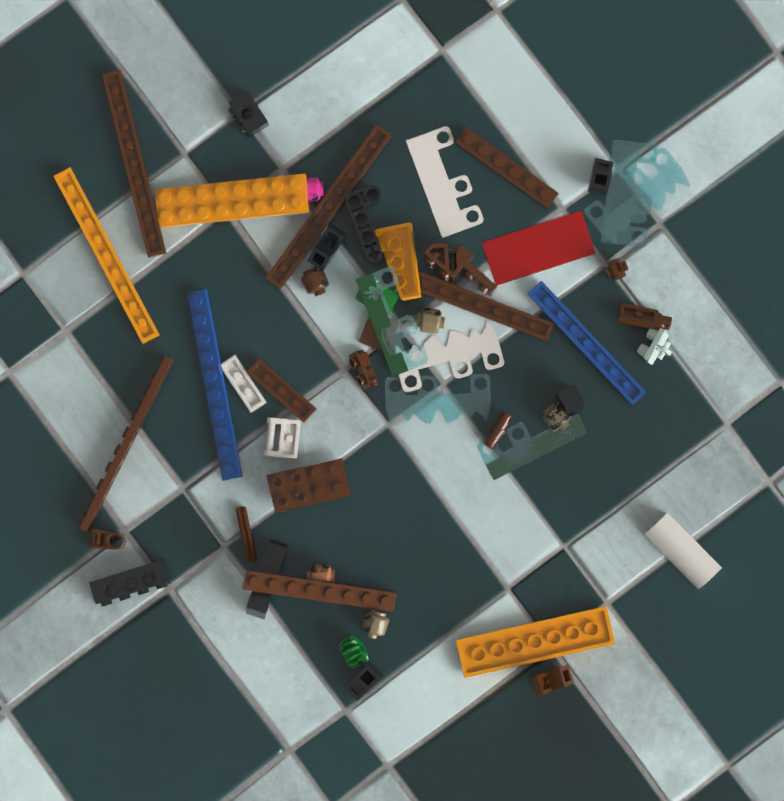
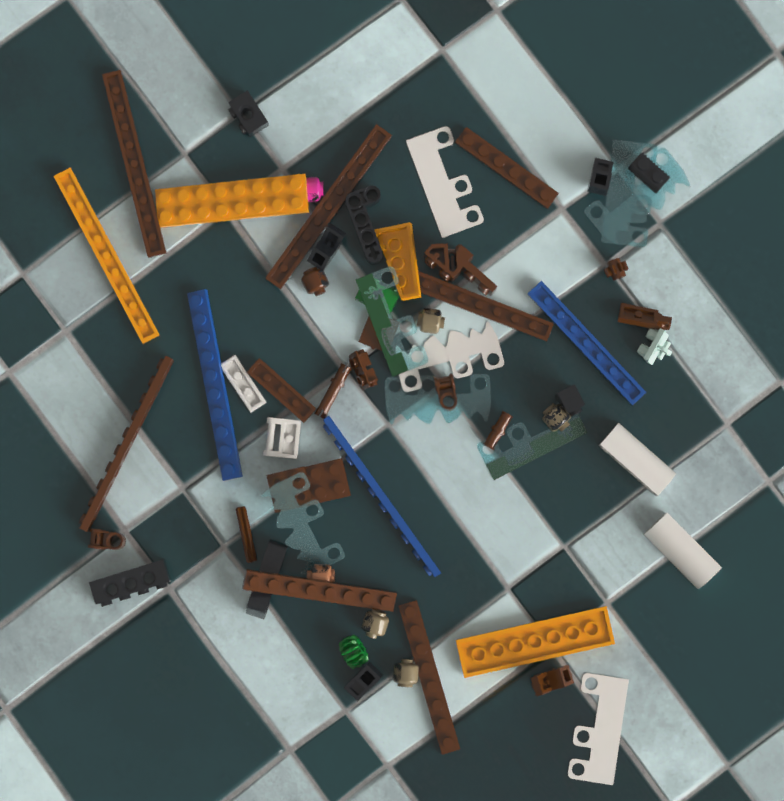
(297, 518): none -> clear light blue piece
(333, 390): none -> reddish brown pin
(385, 504): none -> blue plate
(406, 673): none -> dark tan head
(429, 677): none -> reddish brown plate
(446, 390): none -> reddish brown piece
(538, 248): red sticker -> none
(606, 734): none -> white piece
(637, 459): none -> white brick
(648, 173): none -> black brick

